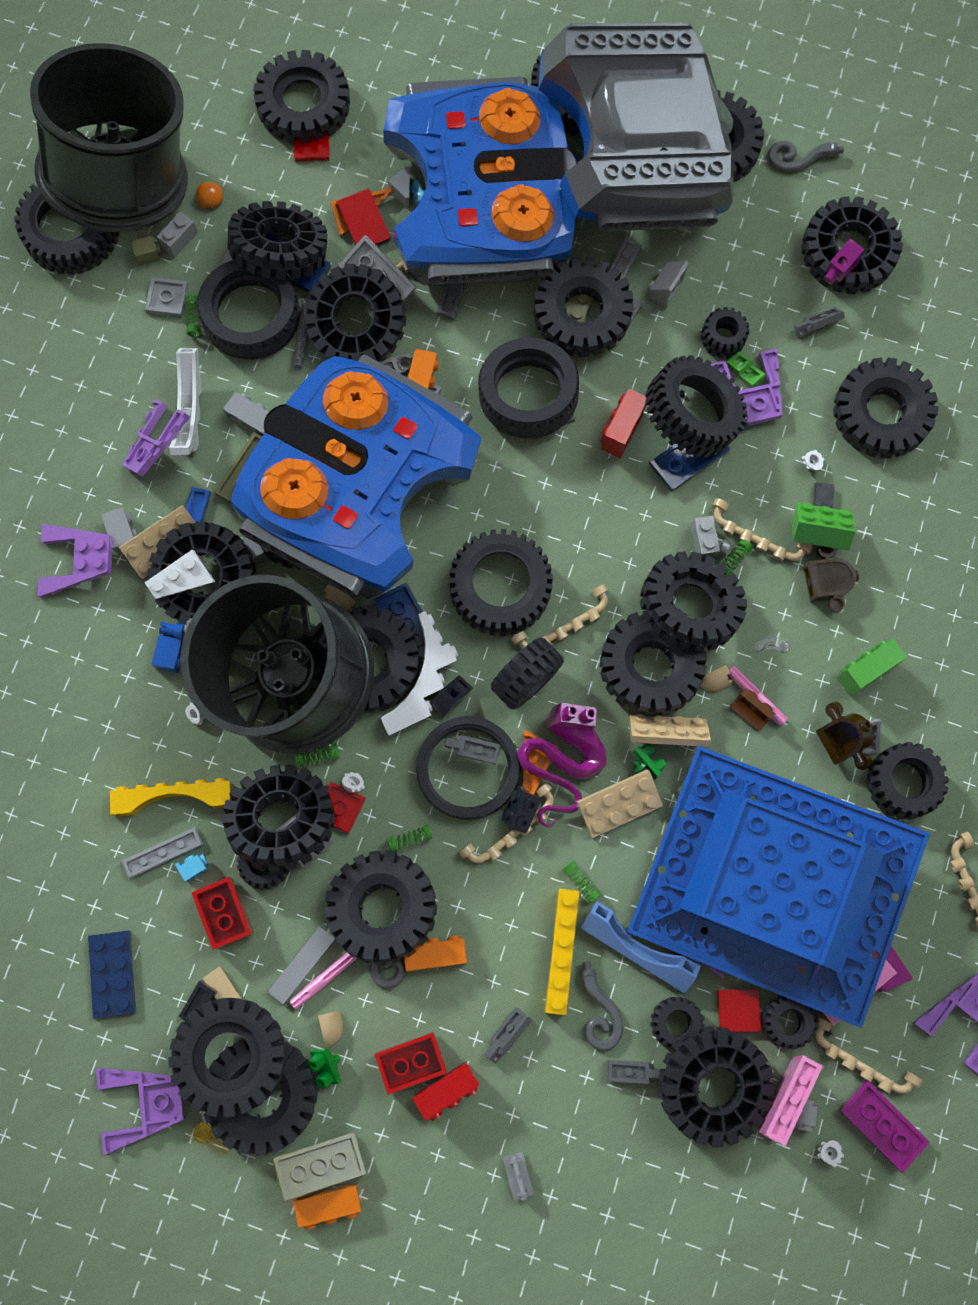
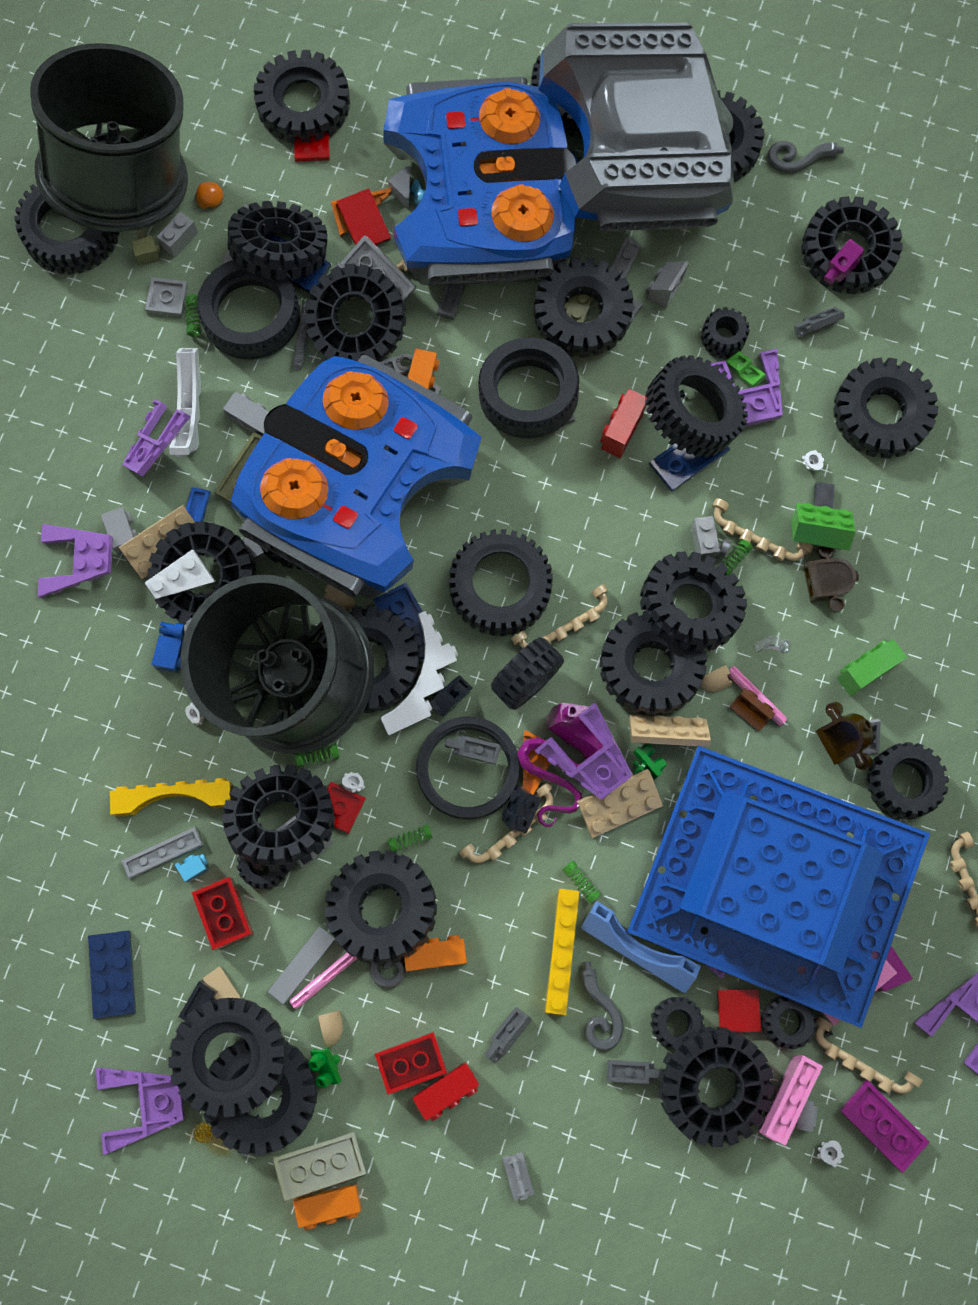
(602, 770): none -> medium lavender wing

